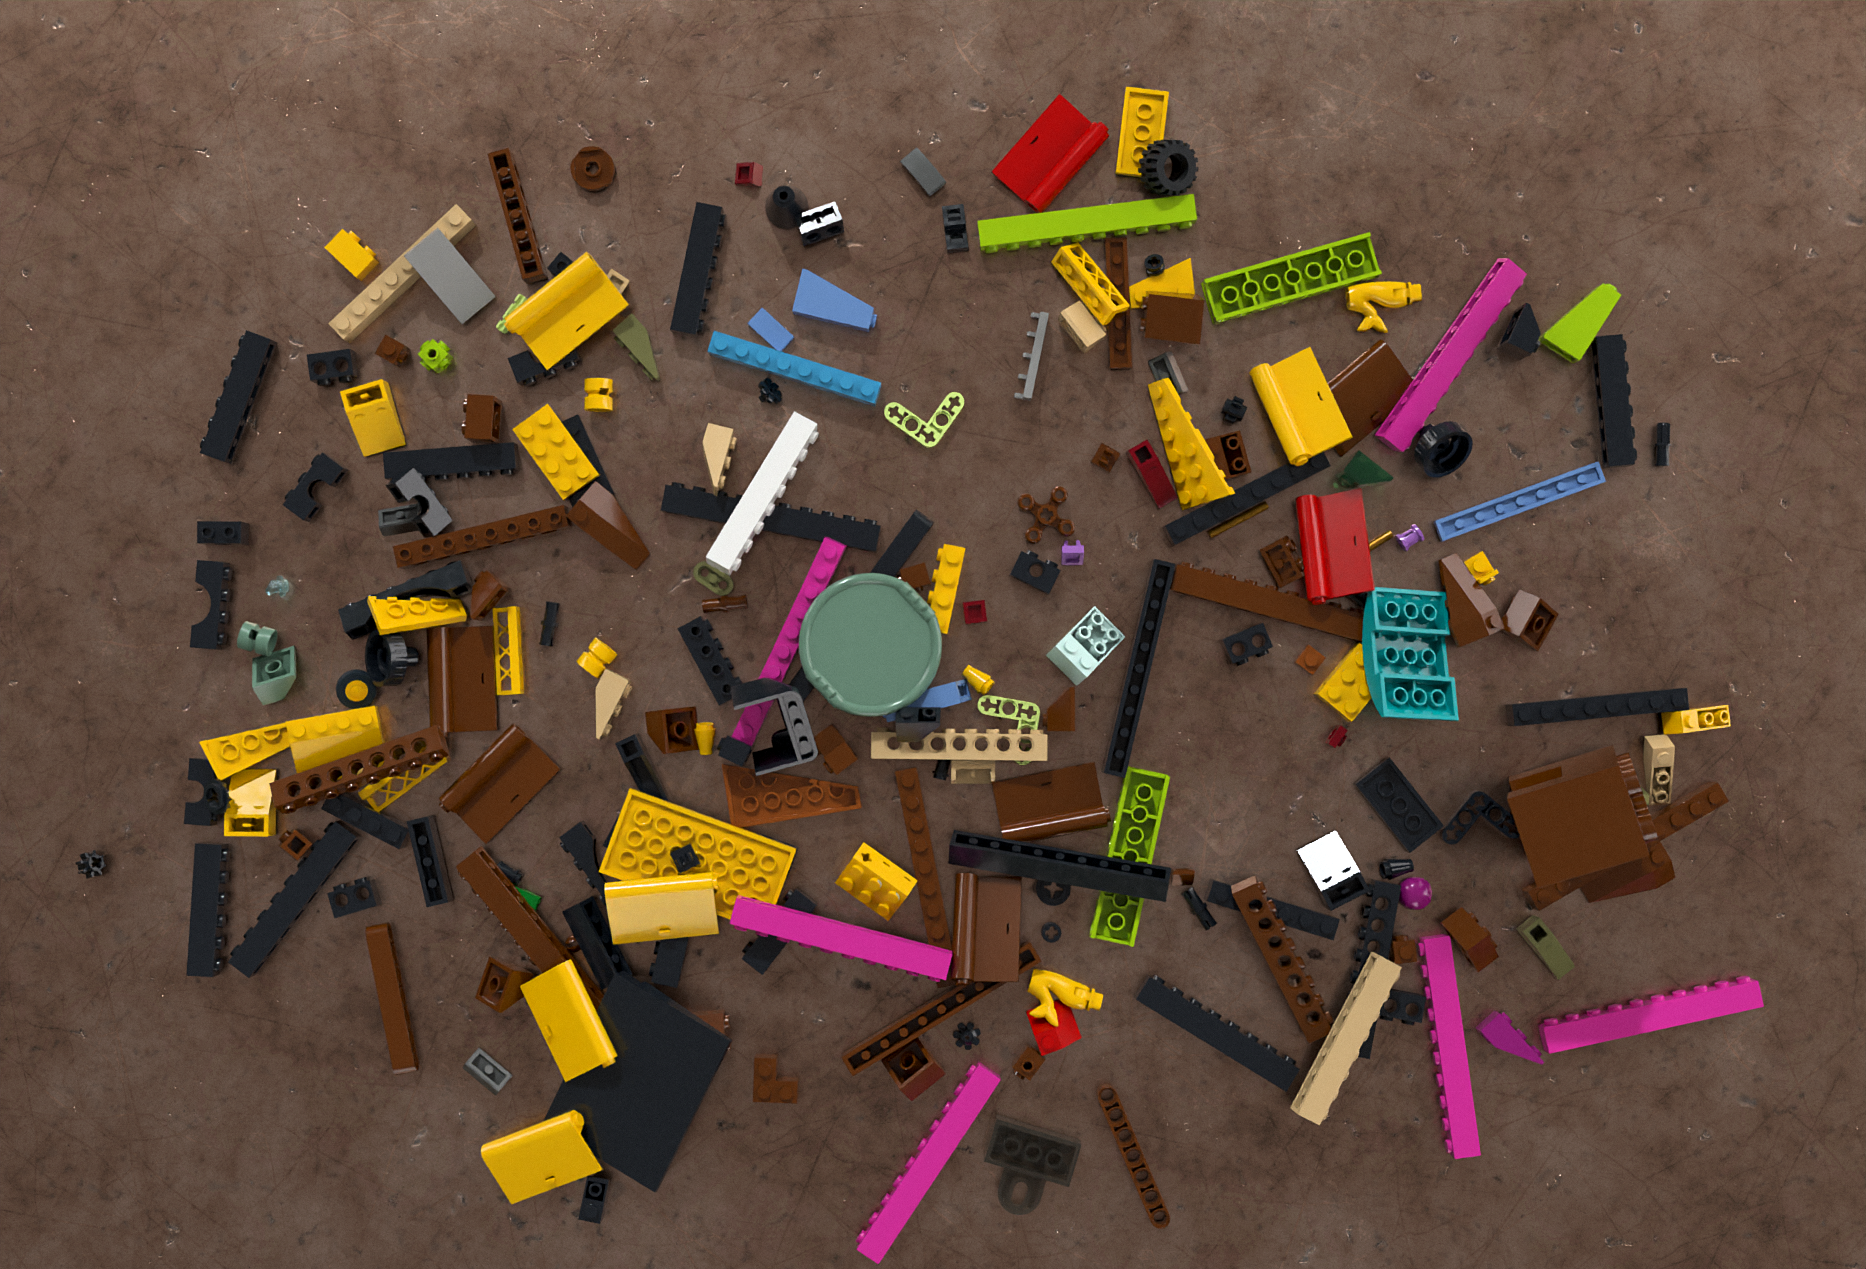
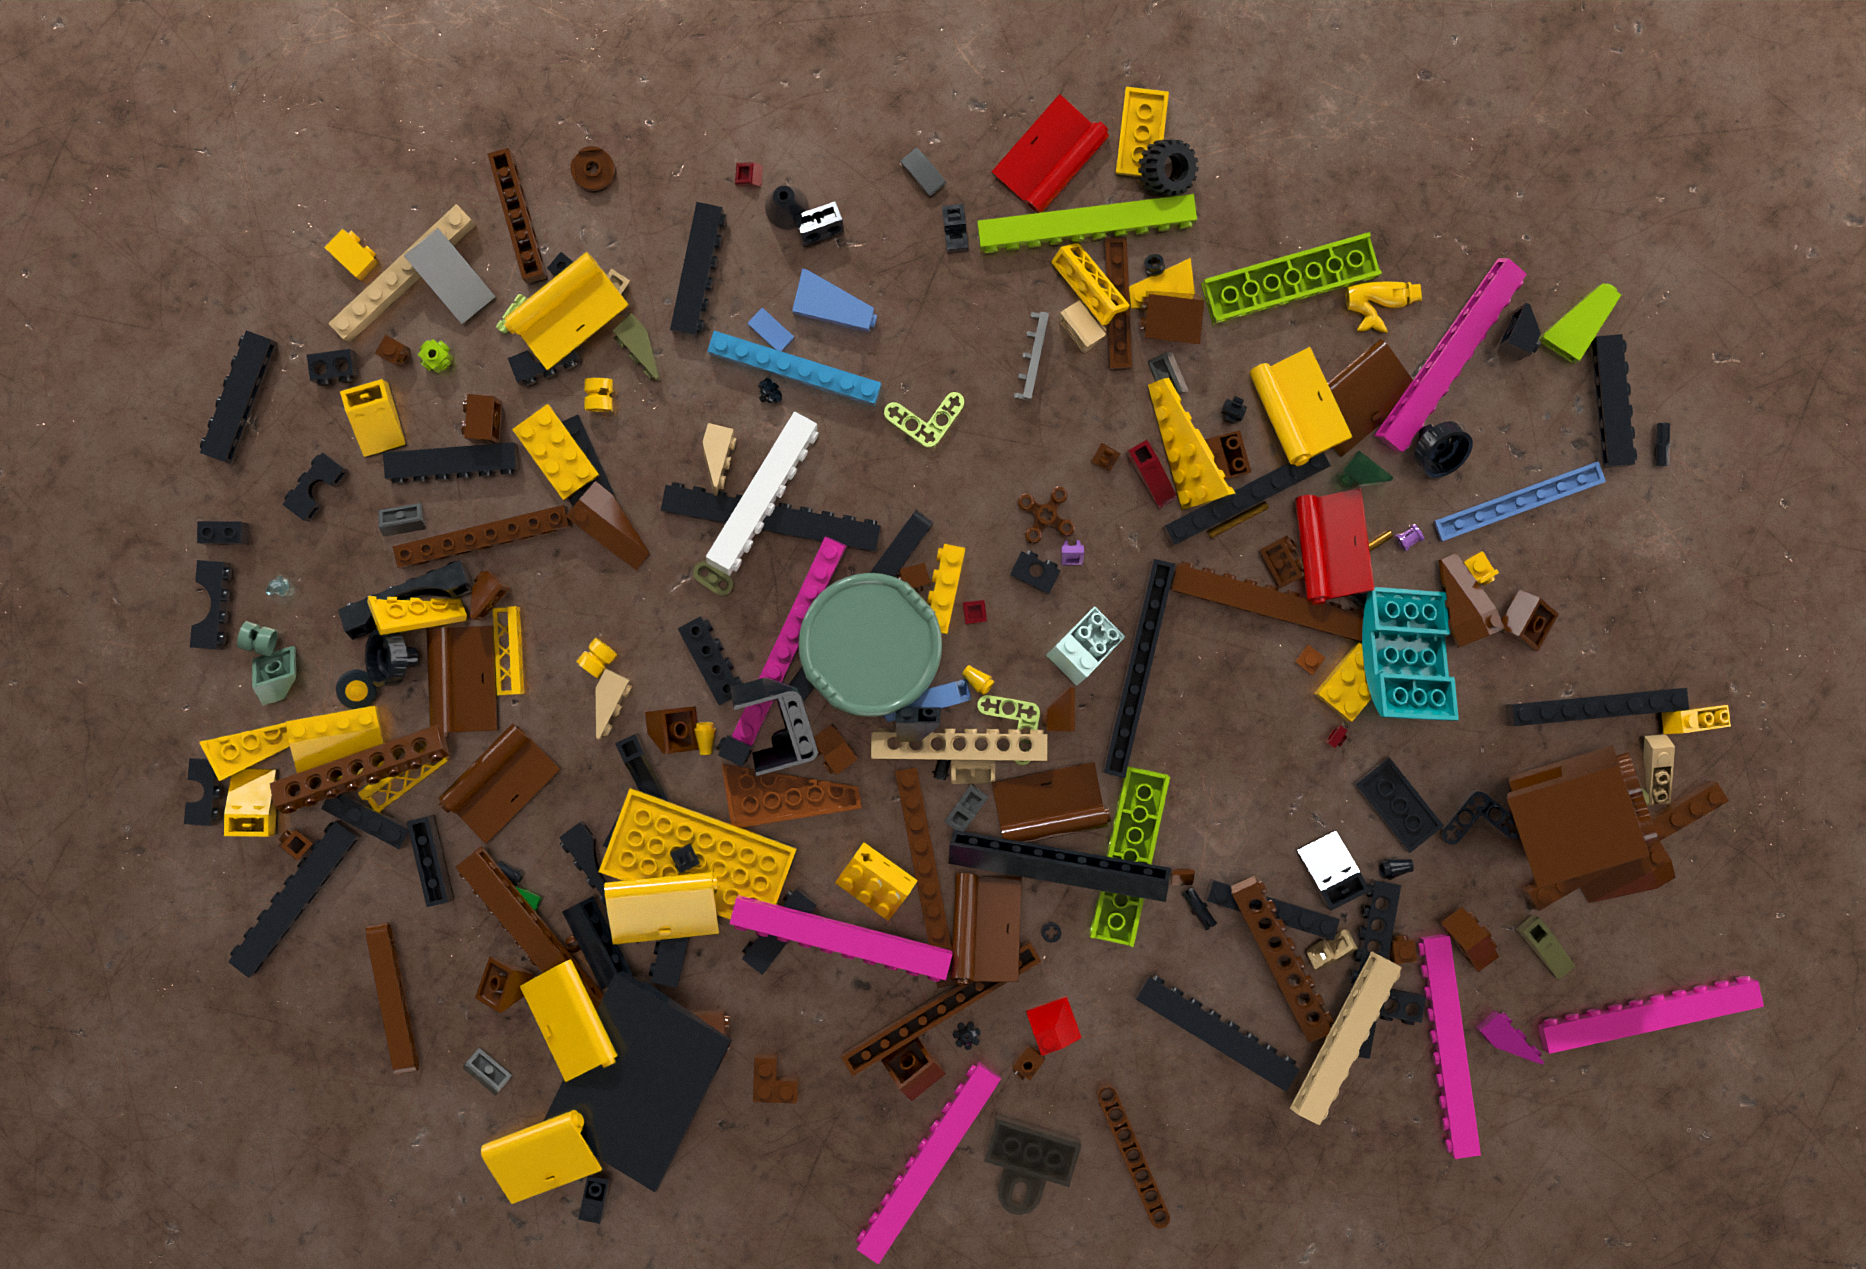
(90, 864): black gear -> none
(207, 909): black brick -> none
(211, 790): black gear -> none
(355, 901): black brick -> none
(432, 515): arch -> none
(549, 623): black pin -> none
(724, 603): reddish brown pin -> none
(966, 808): none -> dark grey slope
(1058, 897): black gear -> none
(1067, 990): yellow piece -> none
(1245, 638): black brick -> none
(1330, 951): none -> tan slope
(1415, 893): magenta hair -> none

